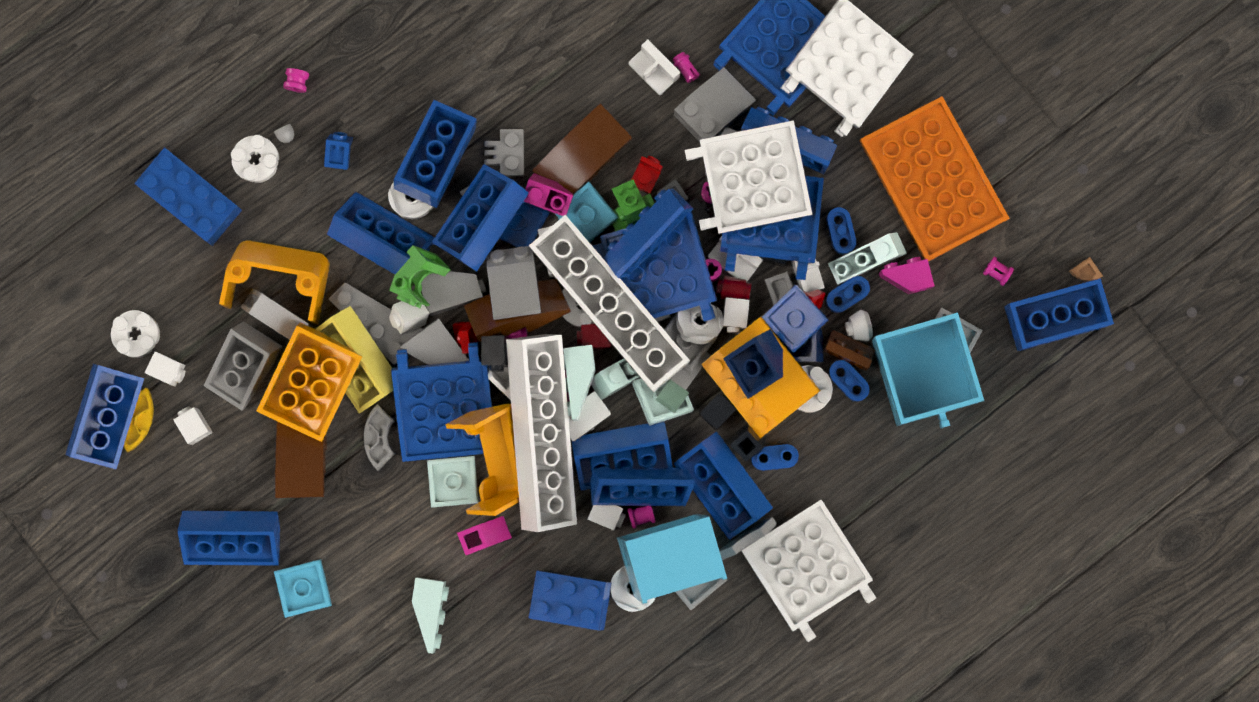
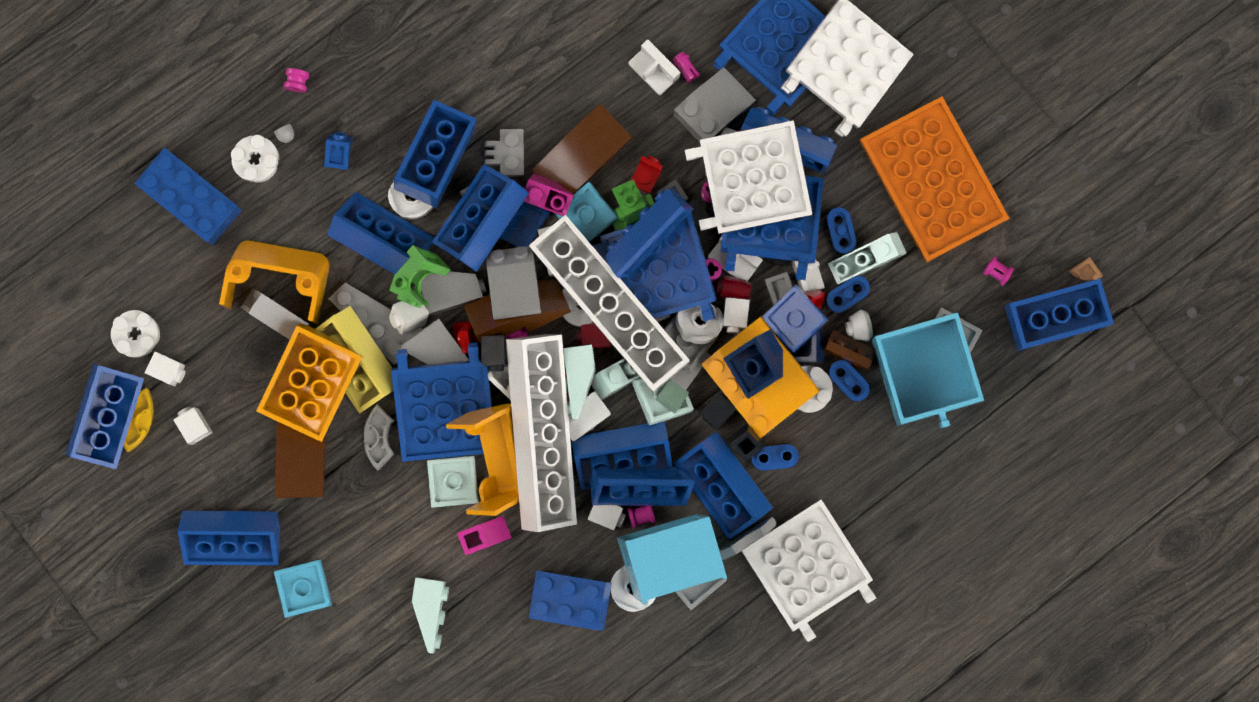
(242, 365): light grey slope -> none
(910, 277): dark pink slope -> none

